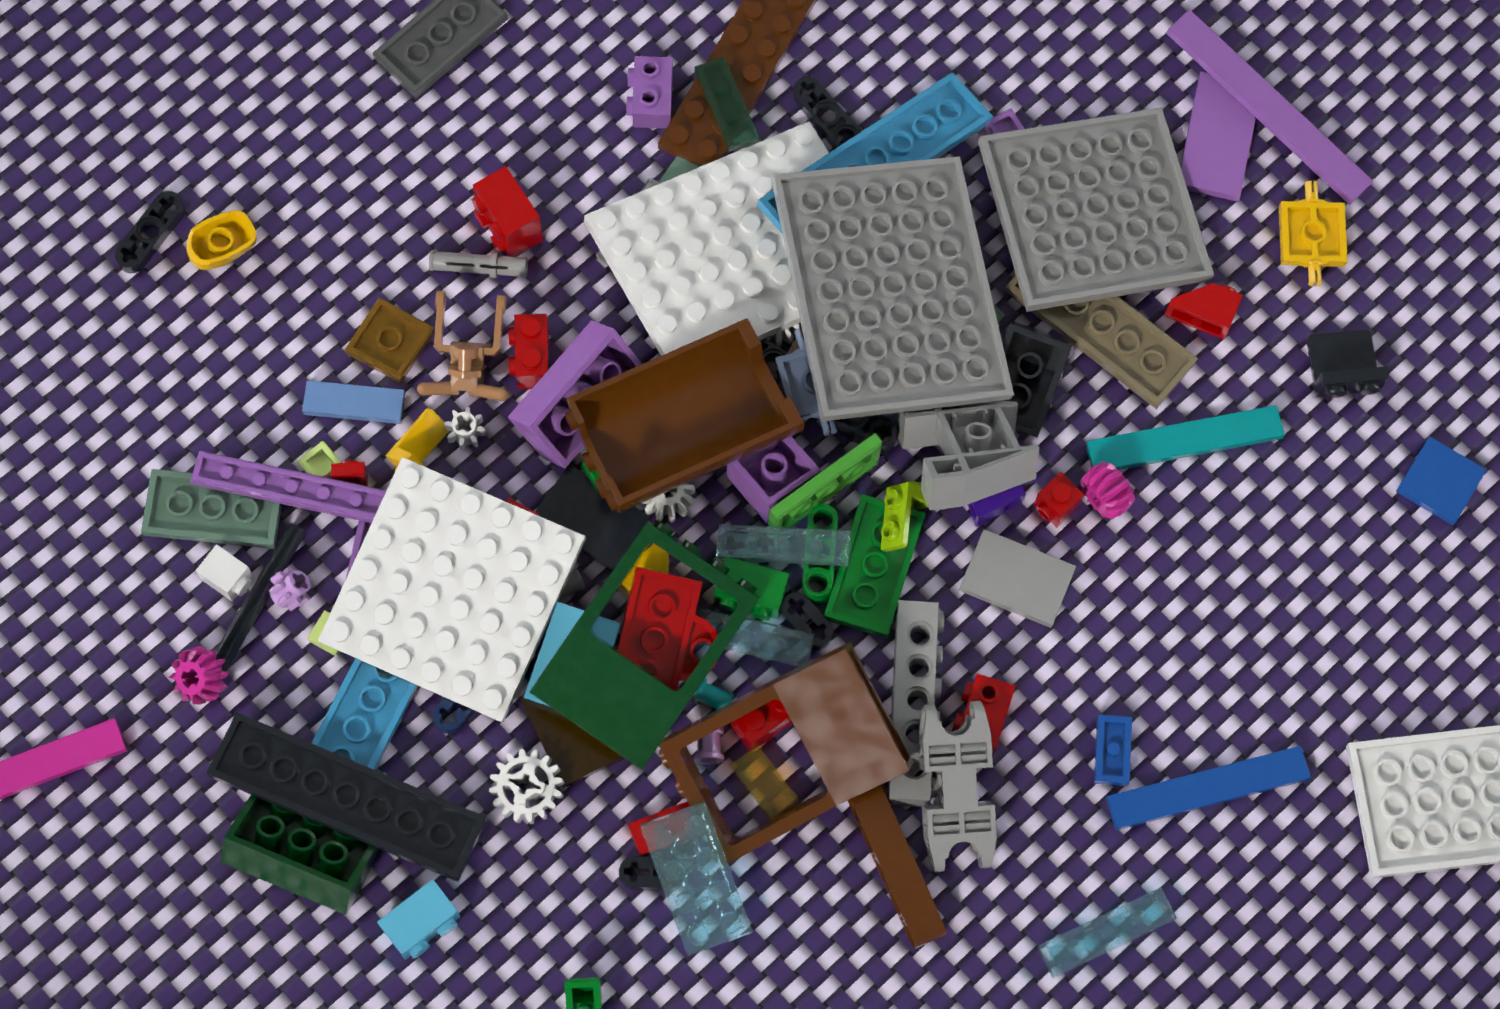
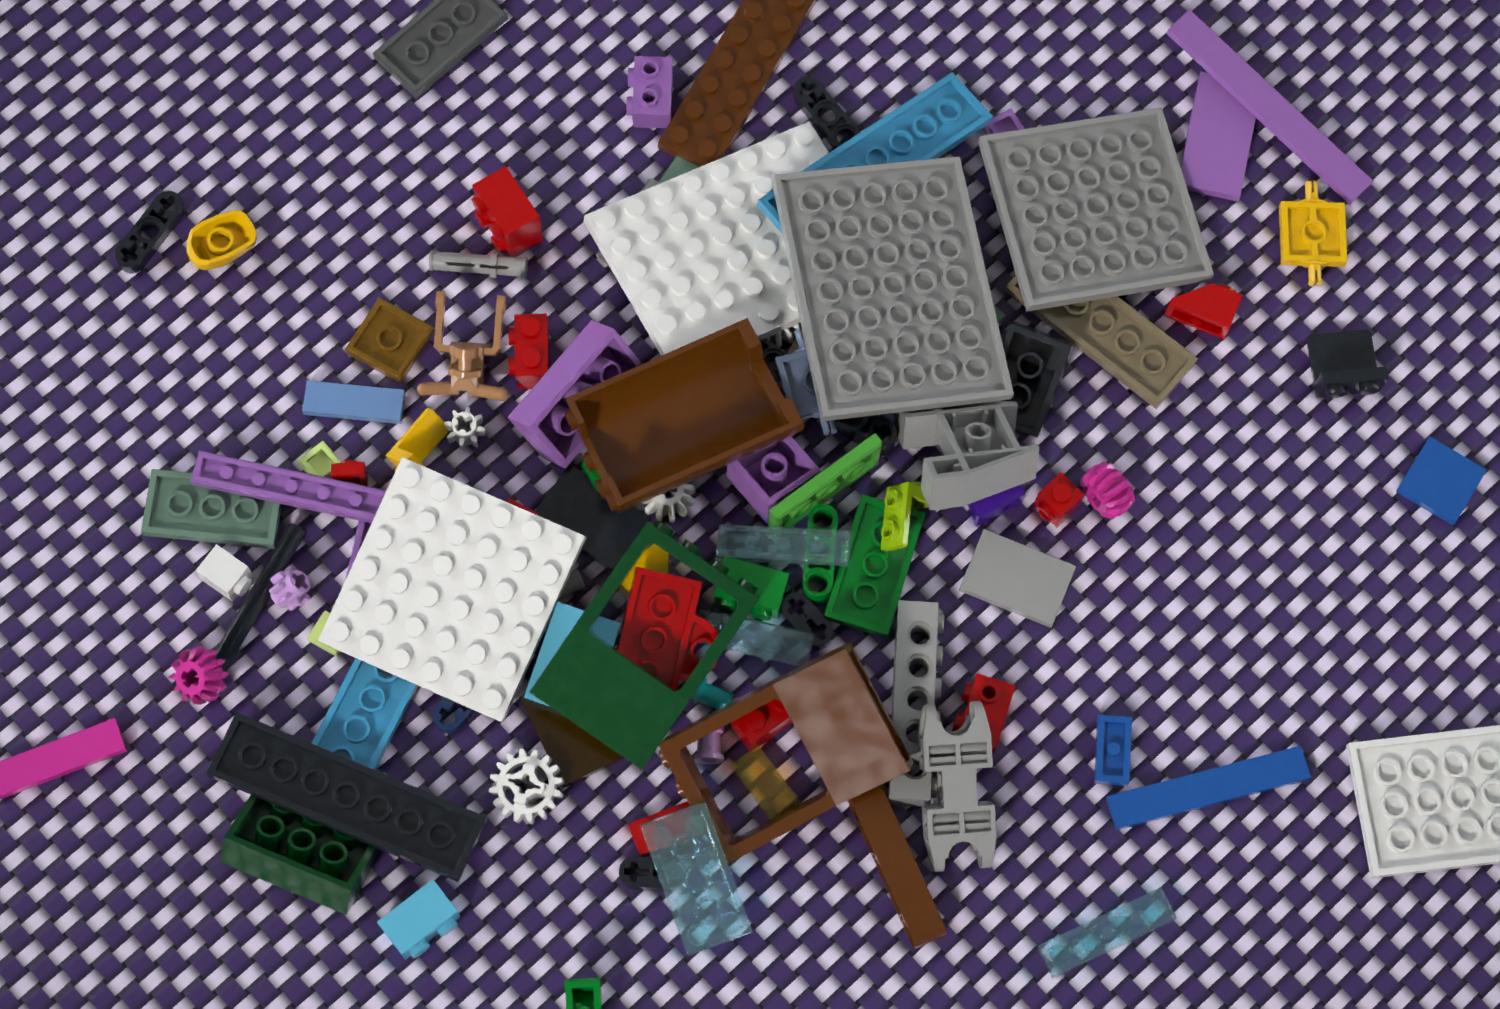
(726, 104): clear green tile -> none
(1187, 439): teal tile -> none

